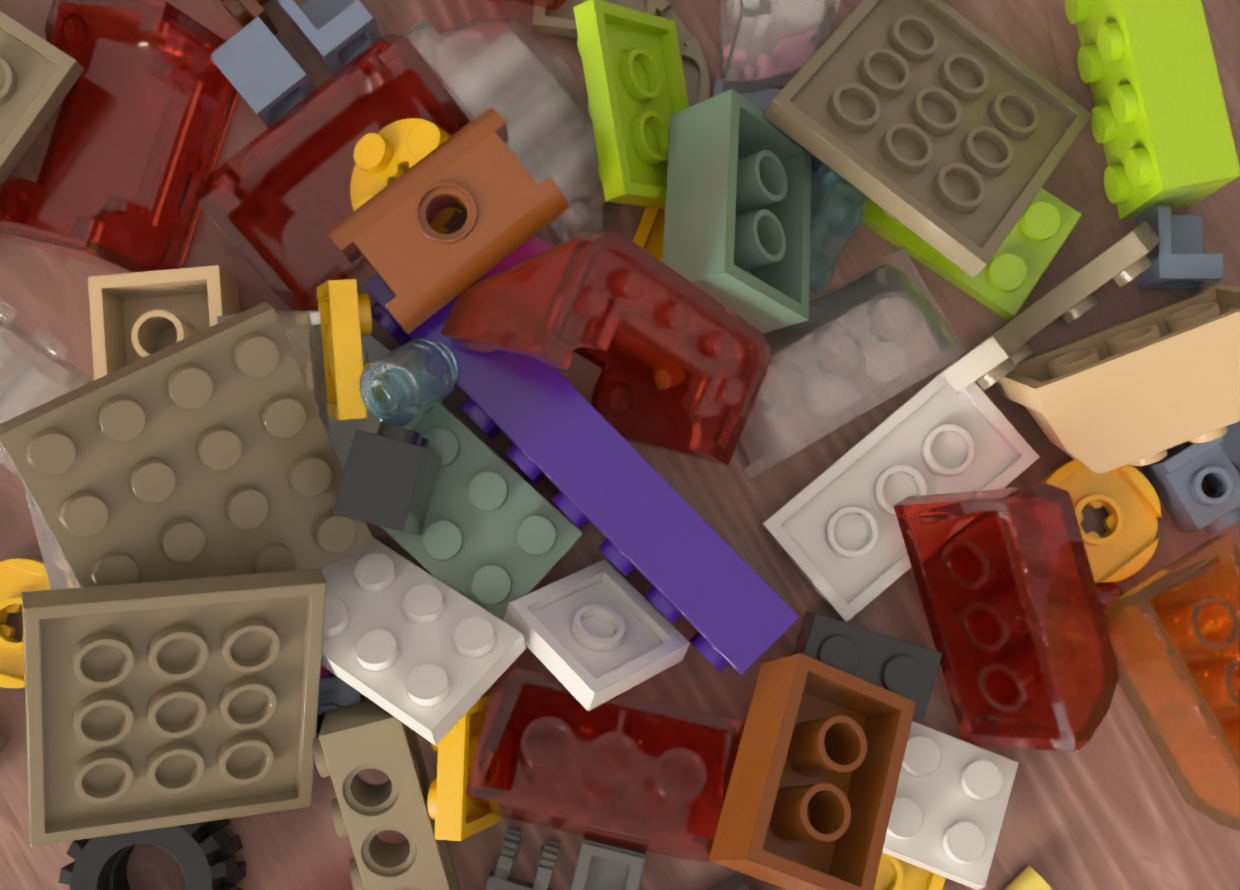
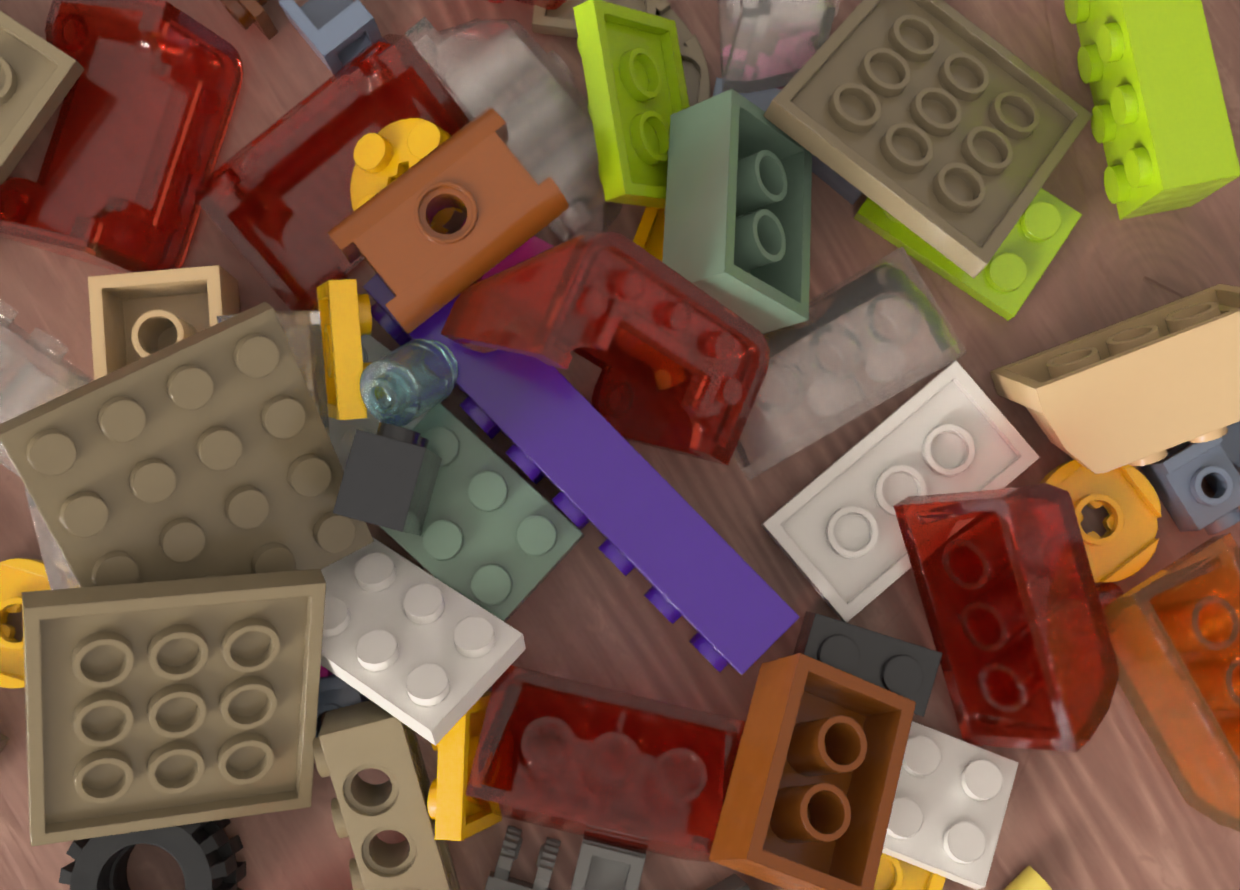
(262, 71): sand blue panel -> none
(596, 633): white plate -> none
(835, 214): clear light blue hinge -> none
(1070, 299): dark tan plate -> none
(1179, 256): sand blue panel -> none

